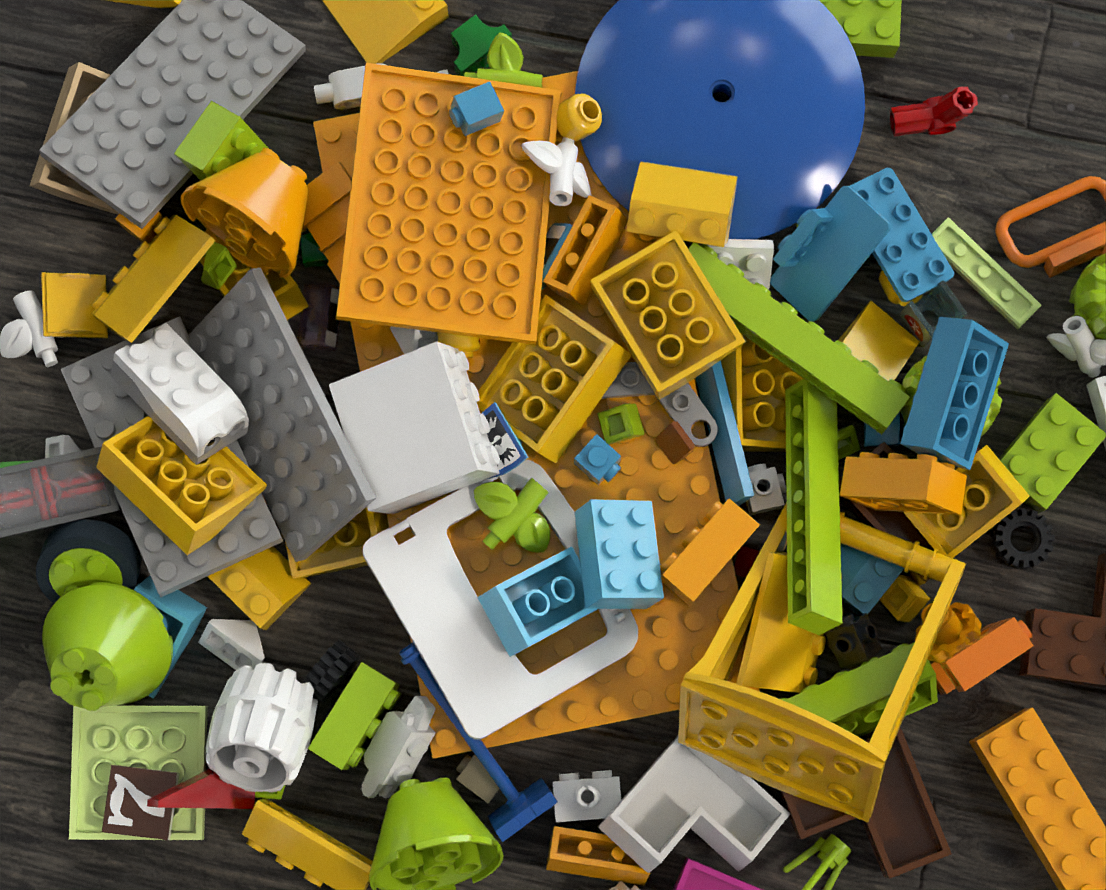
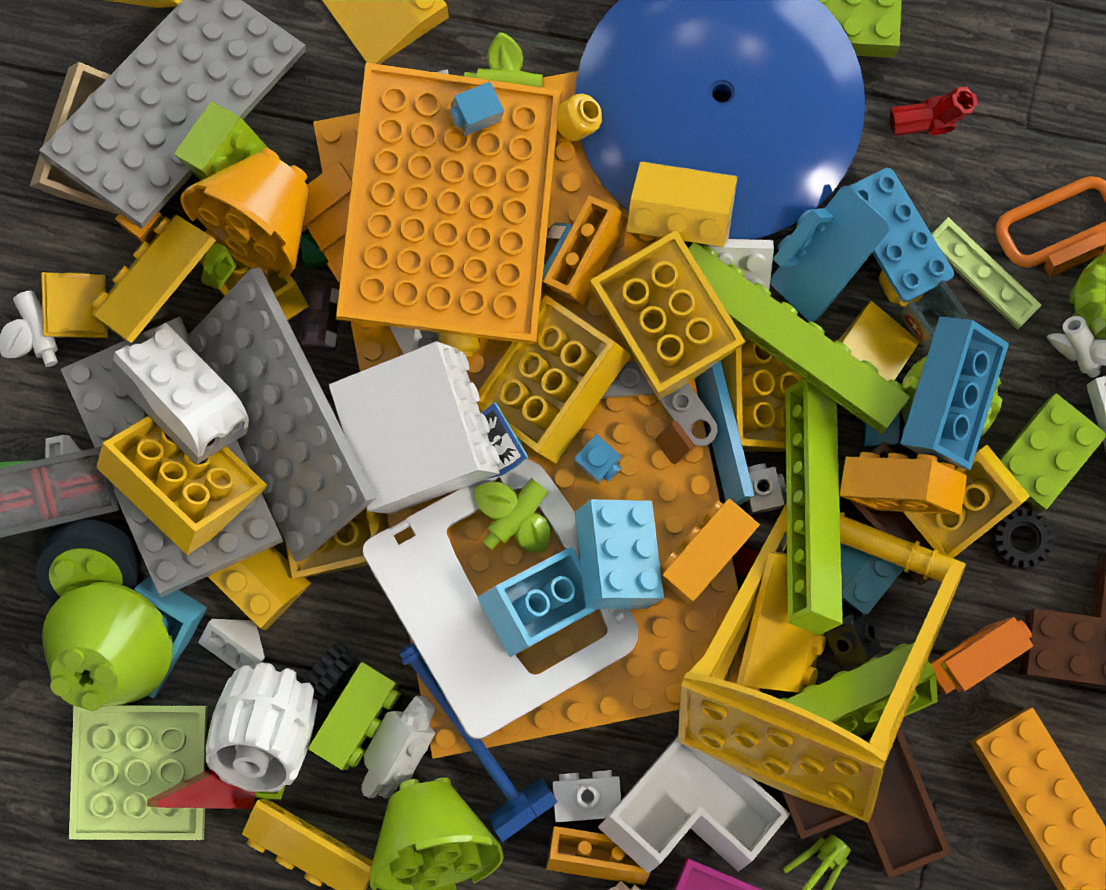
(127, 802): reddish brown tile -> none
(343, 88): white piece -> none
(473, 43): green brick -> none
(476, 778): dark tan brick -> none
(565, 173): white plant -> none
(621, 423): lime slope -> none
(847, 442): lime slope -> none
(904, 598): yellow slope -> none
(957, 631): light orange plant -> none

